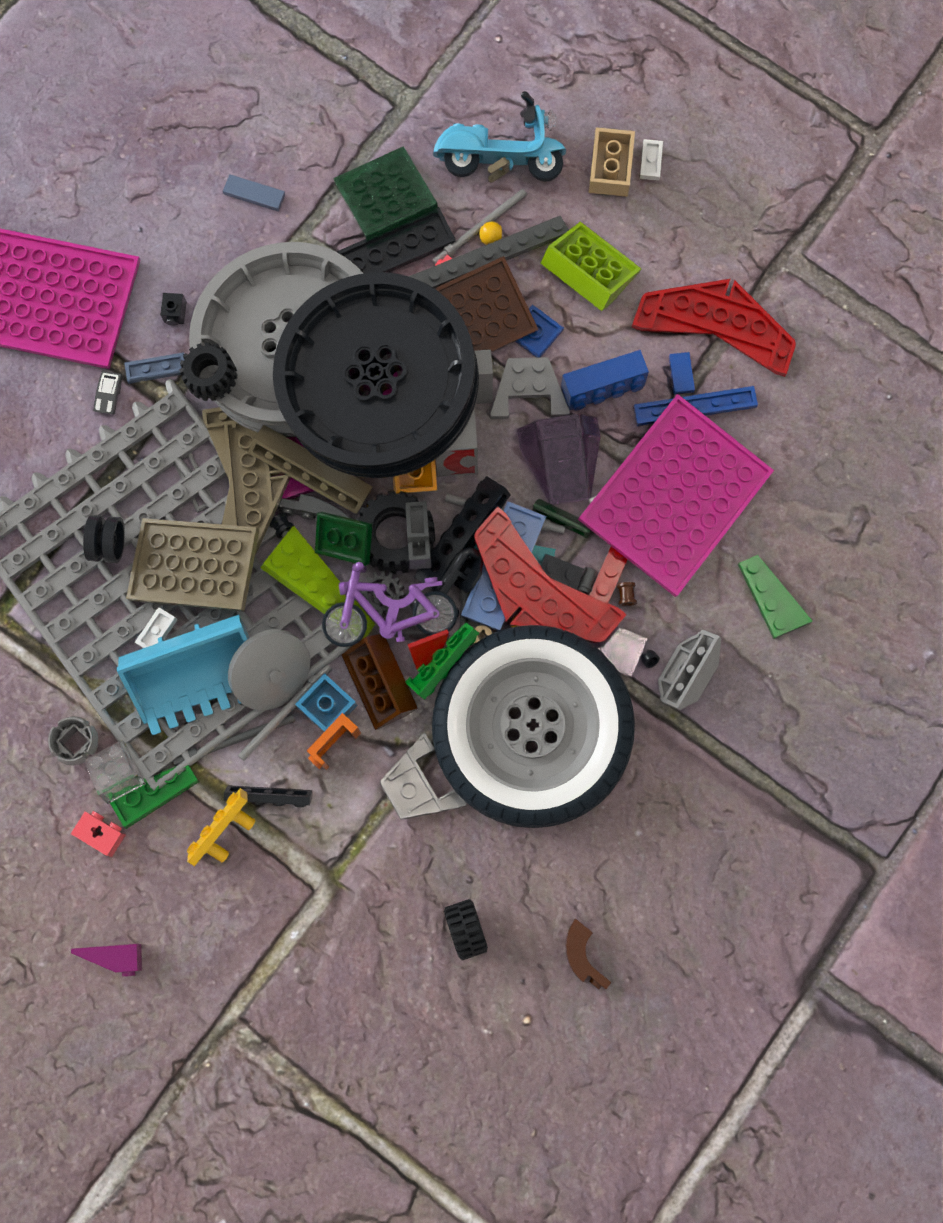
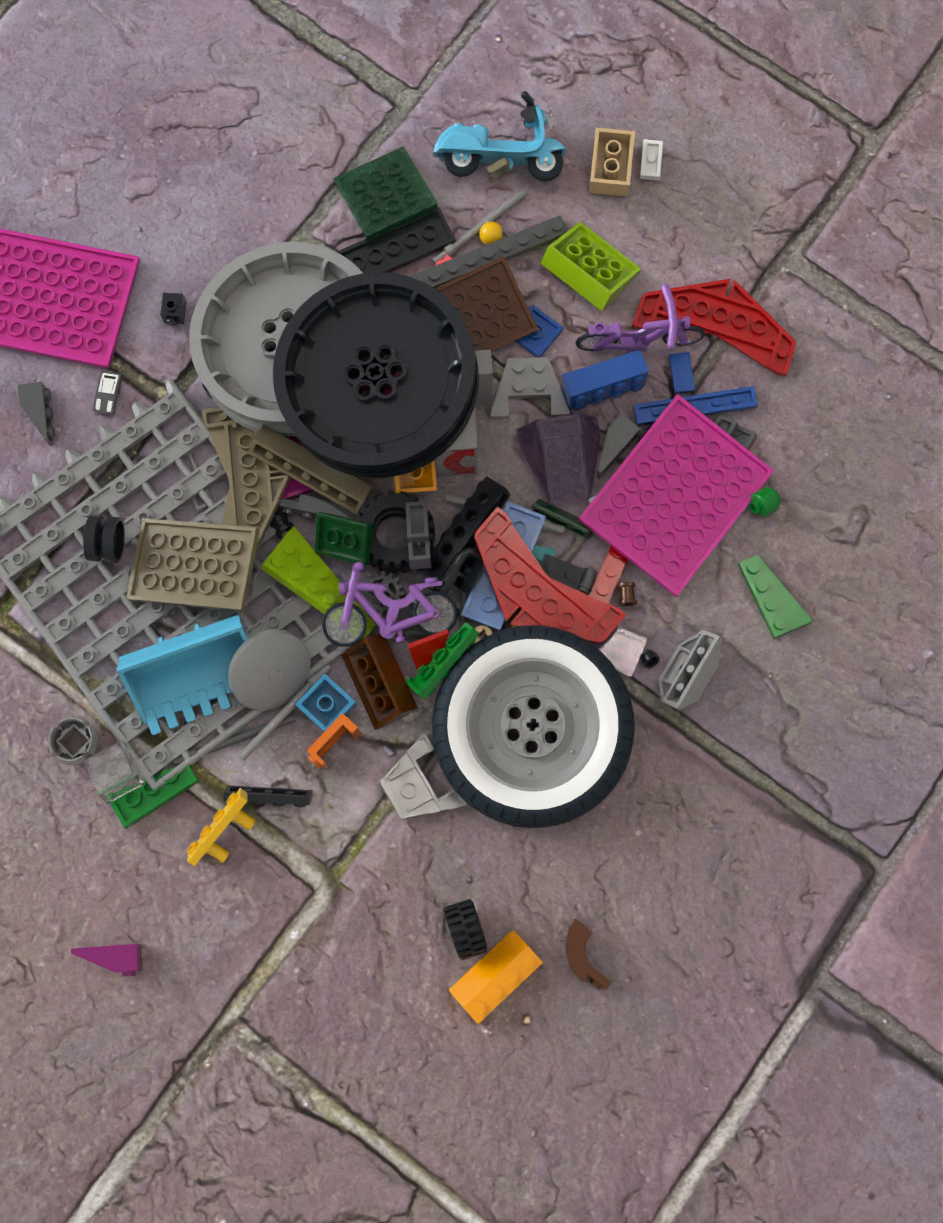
(35, 402): none -> dark grey slope
(86, 832): coral brick -> none
(153, 368): sand blue tile -> none
(158, 626): white plate -> none
(201, 358): black tyre -> none
(254, 192): sand blue tile -> none
(495, 976): none -> light orange slope
(618, 438): none -> dark grey slope
(673, 332): none -> medium lavender piece
(739, 433): none -> dark grey slope
(765, 501): none -> green head

